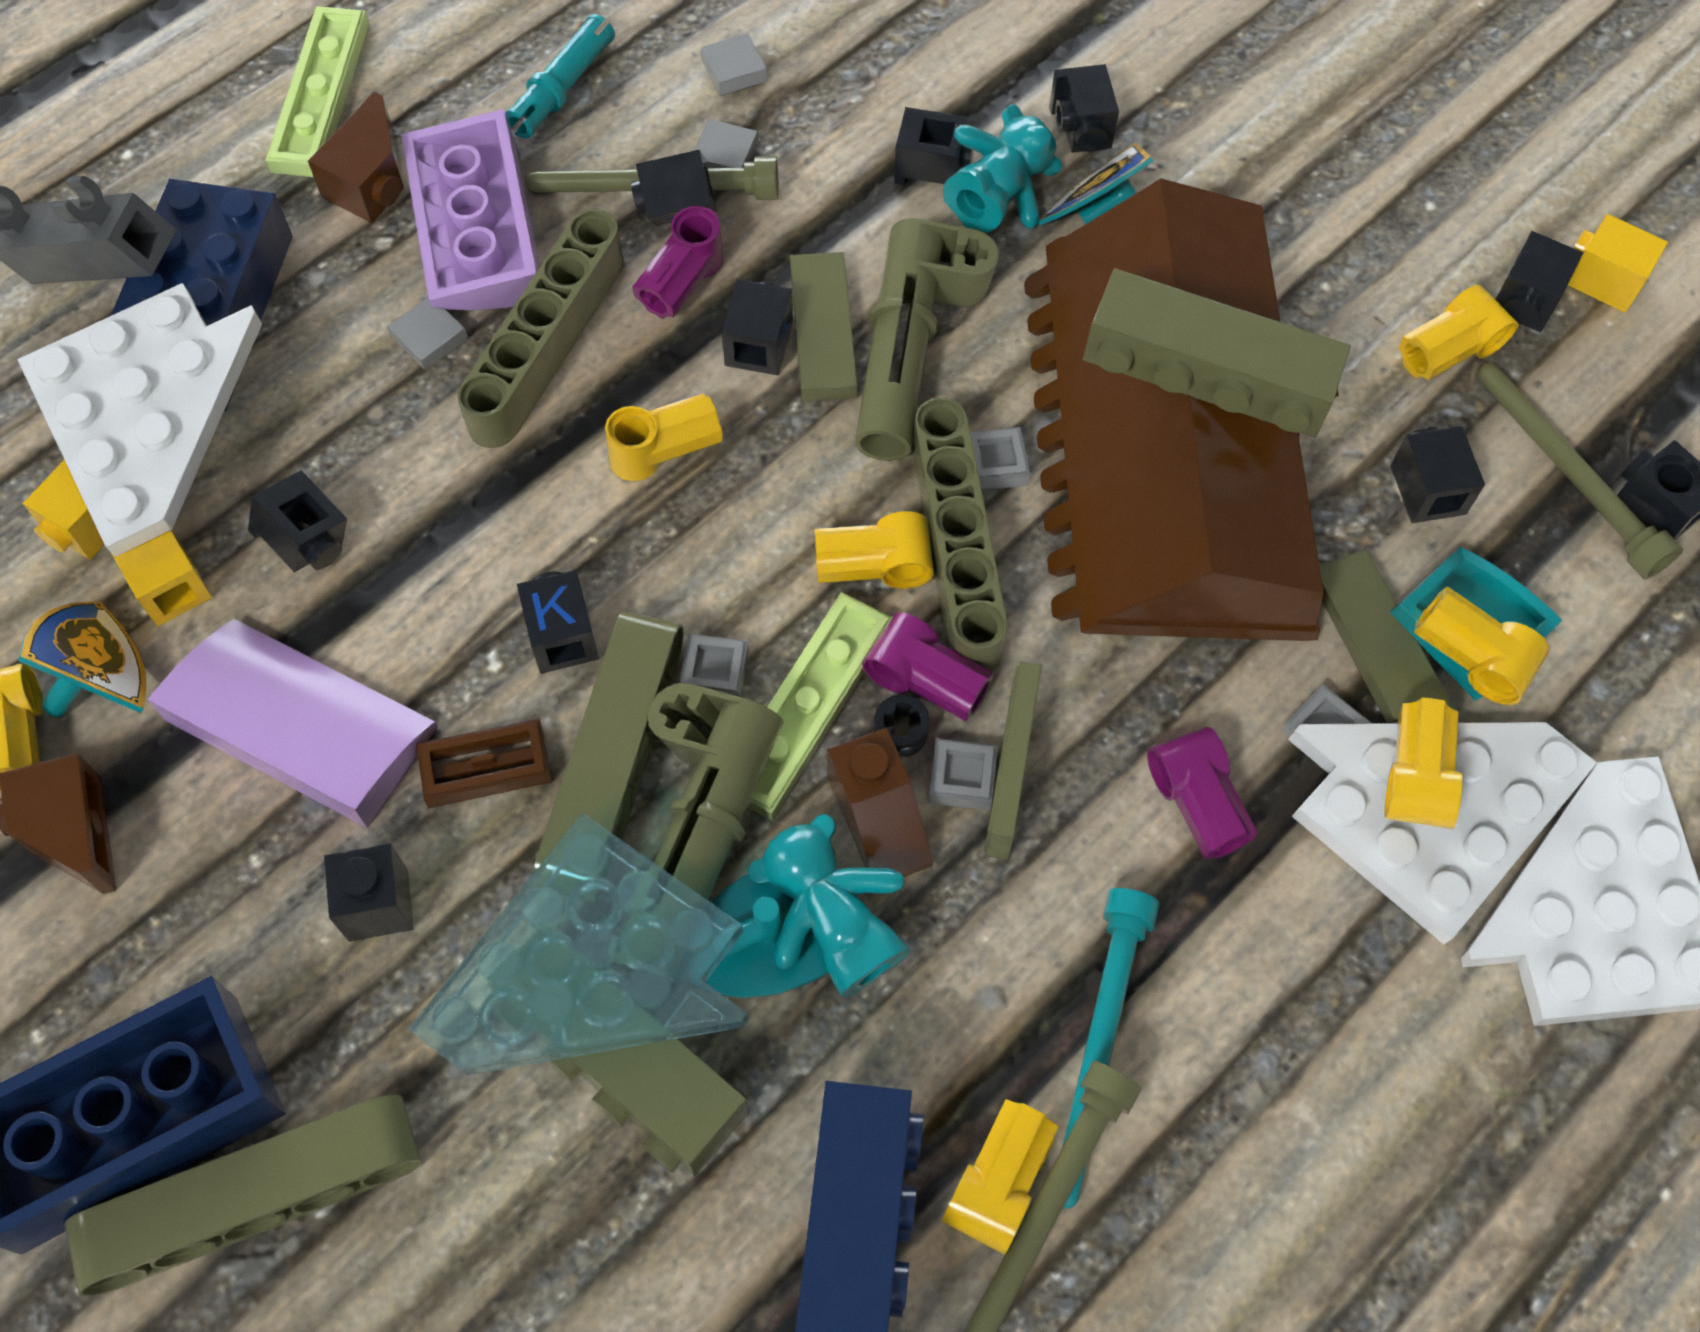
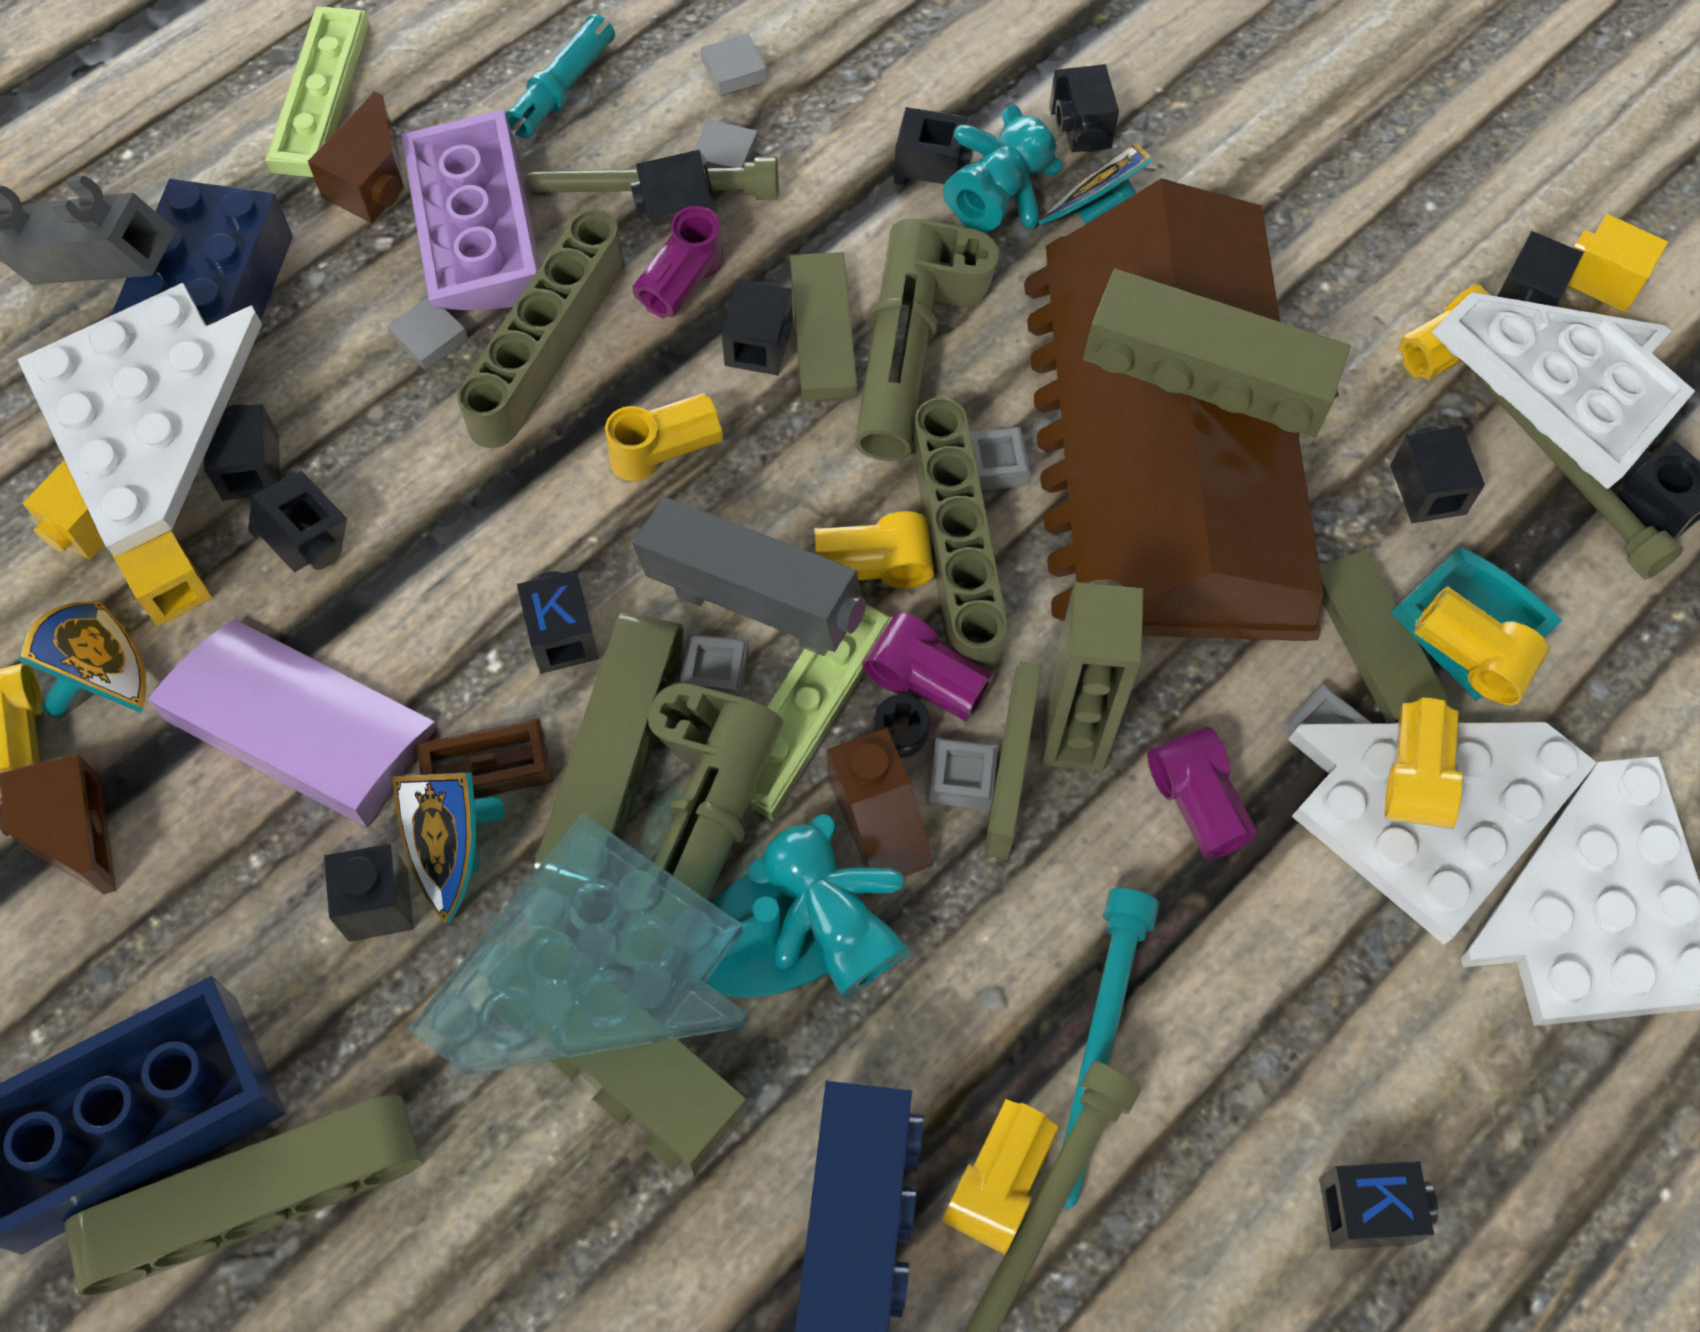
(243, 452): none -> black brick
(439, 833): none -> shield
(750, 575): none -> dark grey brick
(1092, 674): none -> olive brick
(1378, 1205): none -> black brick
(1572, 374): none -> white wing

